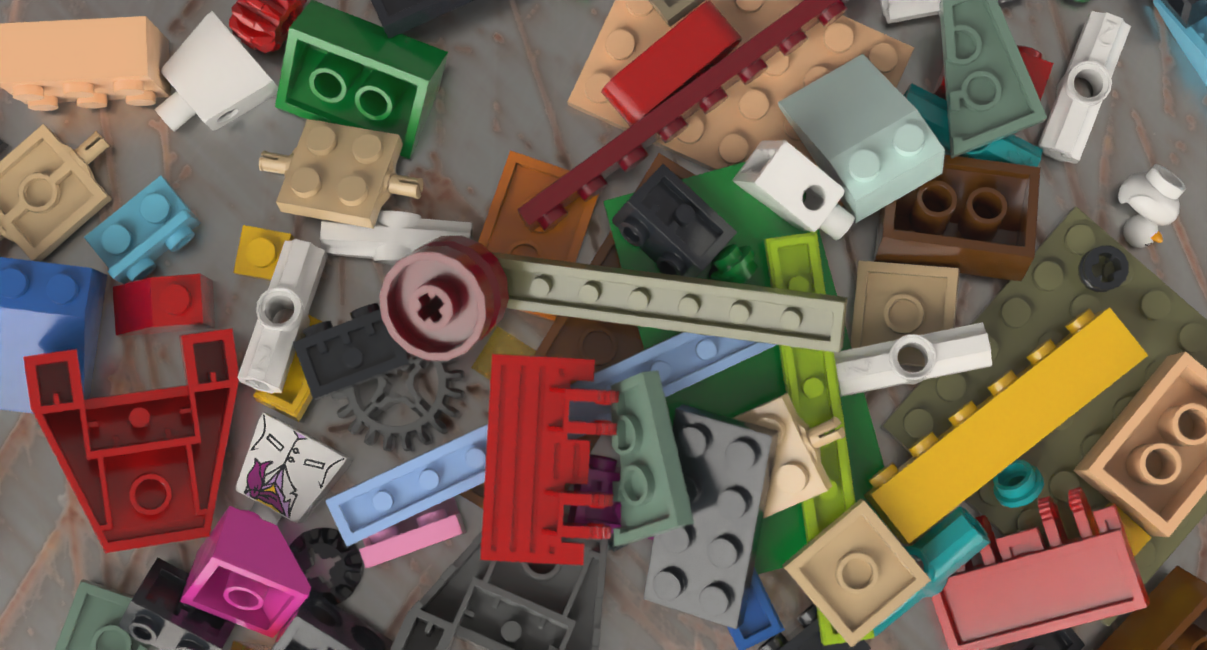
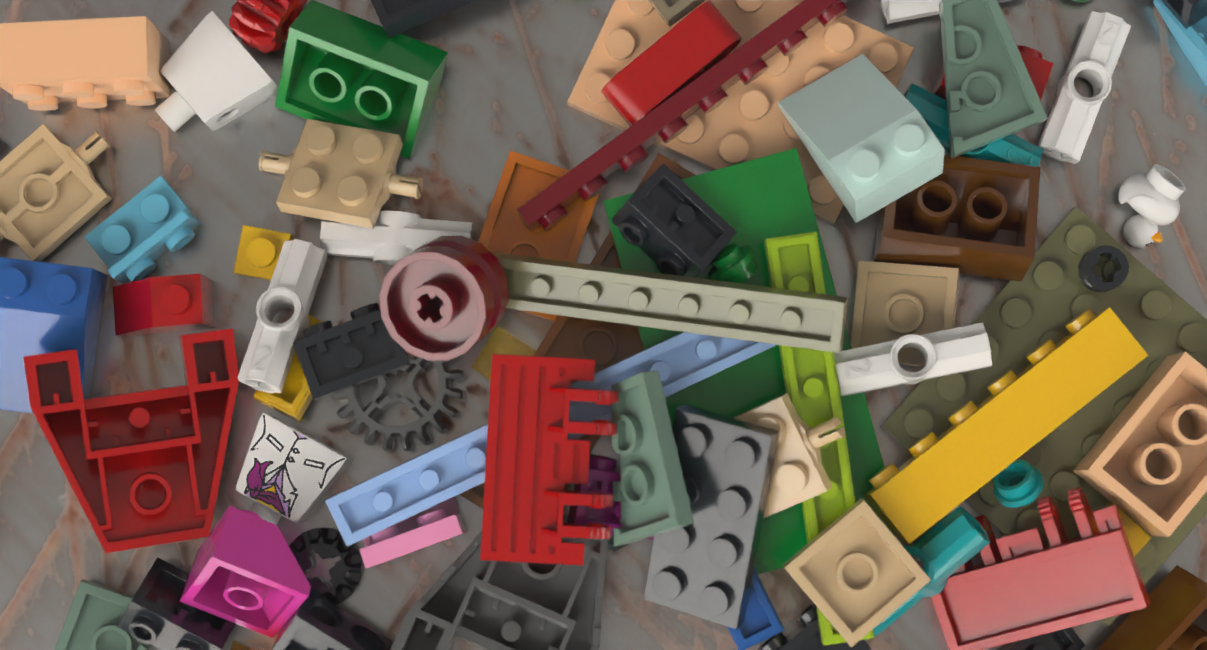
(780, 175): white torso -> none

